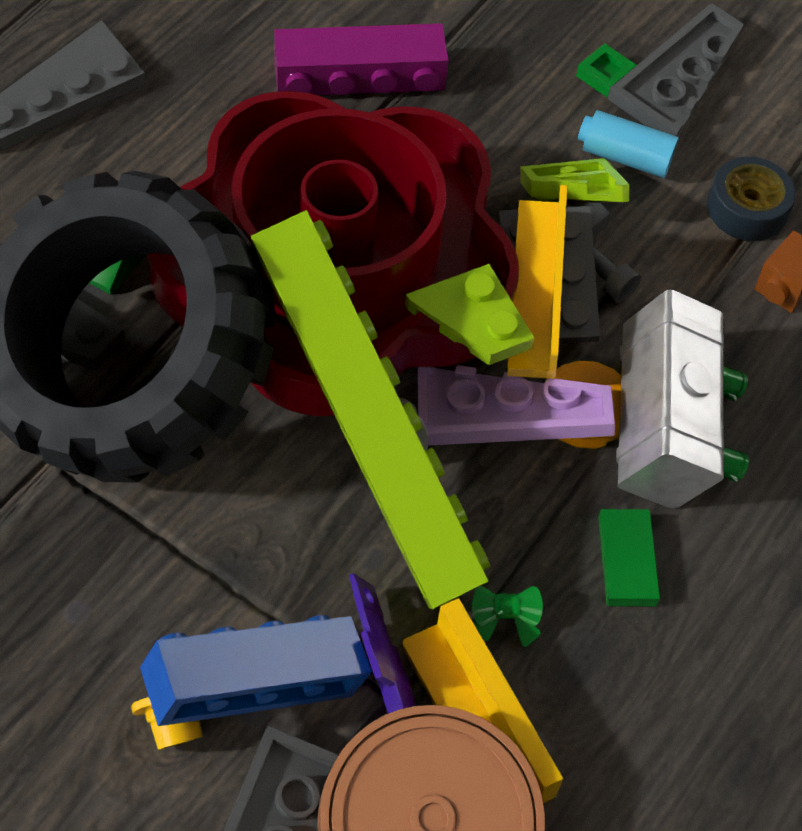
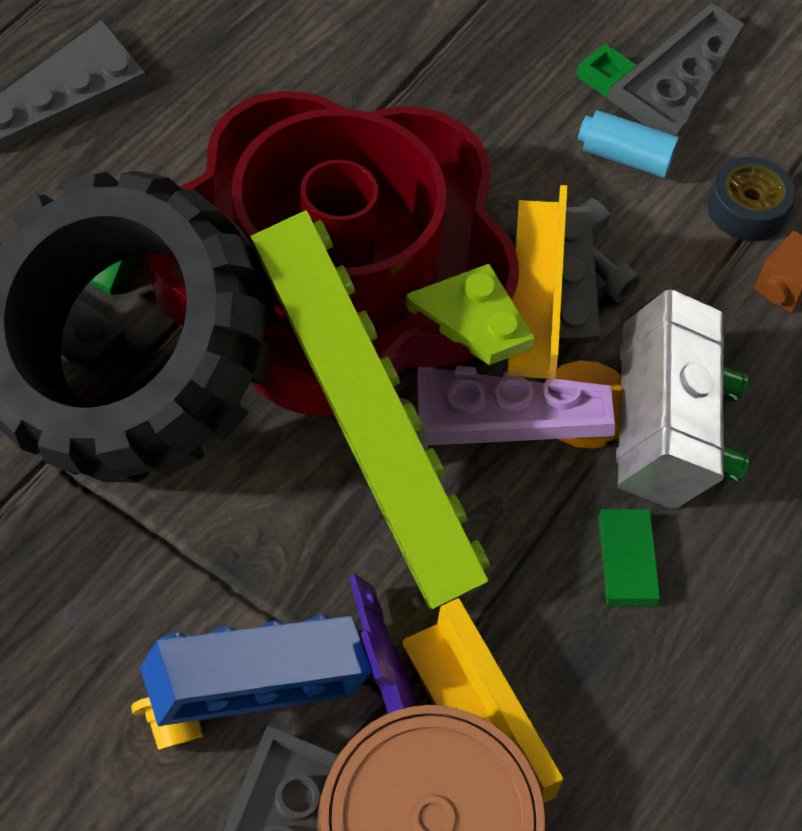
(361, 59): magenta brick -> none
(524, 608): green piece -> none
(584, 180): lime wing -> none

